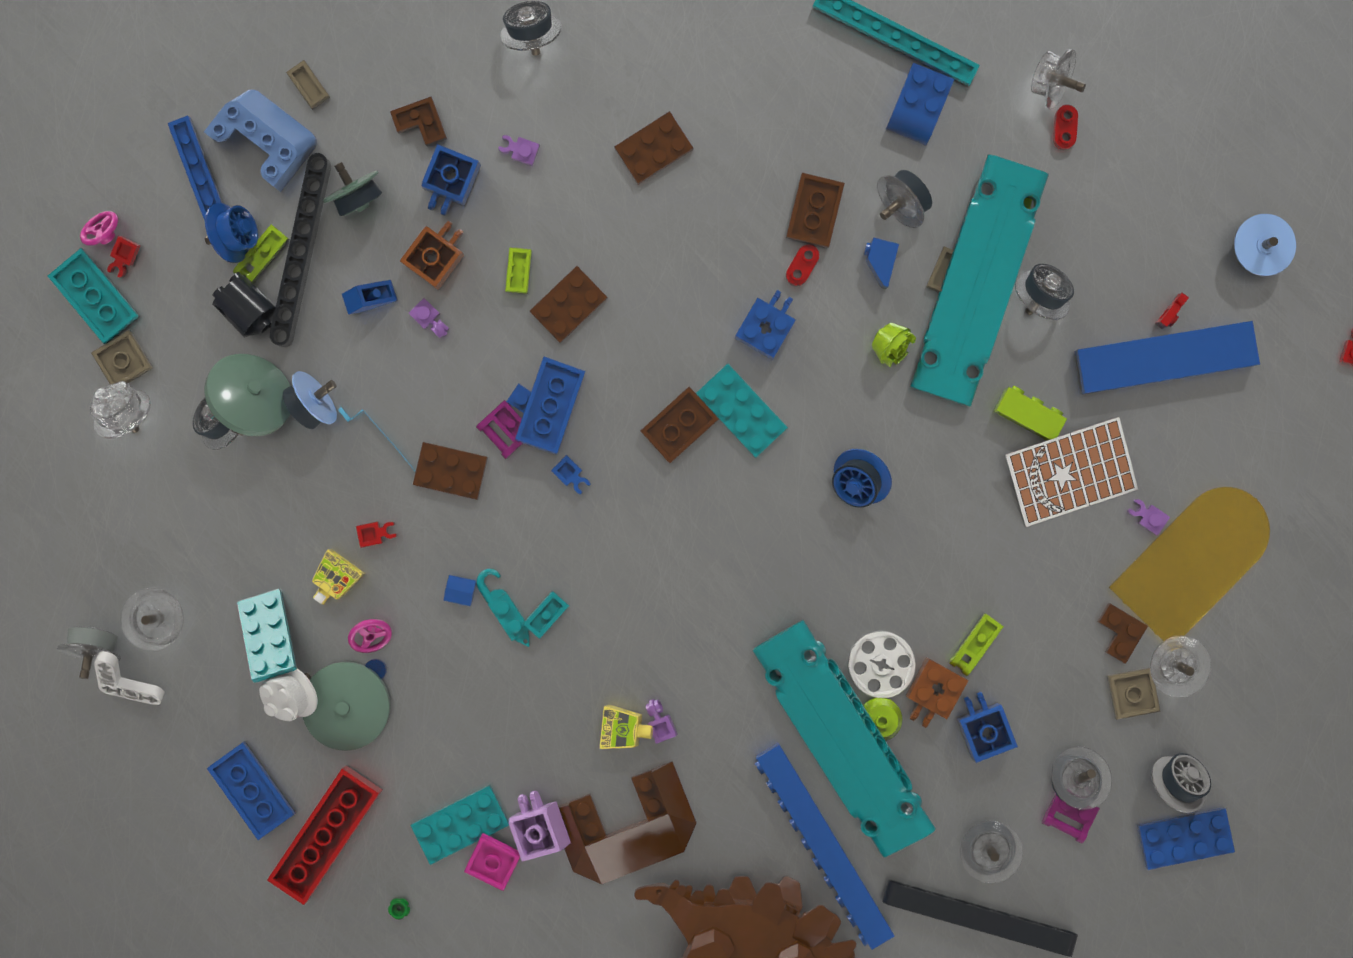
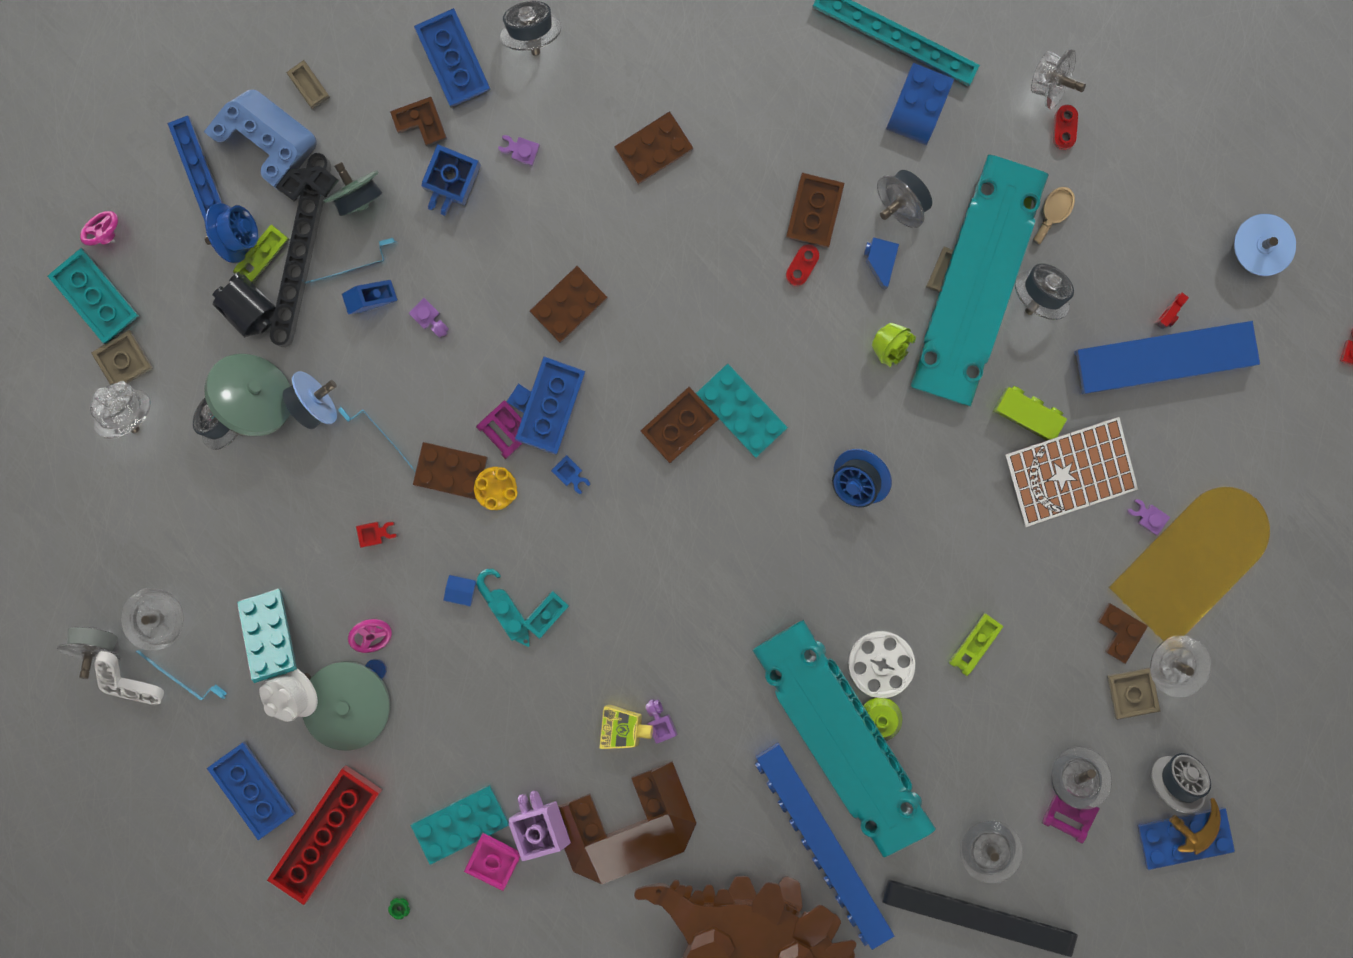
(124, 253): red plate -> none
(217, 690): none -> medium azure piece
(297, 179): none -> black tile
(335, 577): torso -> none
(383, 242): none -> medium azure piece
(431, 243): dark orange hinge -> none
(452, 57): none -> blue plate
(495, 488): none -> yellow dish
(518, 270): lime plate -> none
(778, 322): blue hinge -> none
(923, 693): dark orange hinge -> none
(973, 725): blue hinge -> none
(1055, 209): none -> tan piece
(1205, 837): none -> pearl gold piece

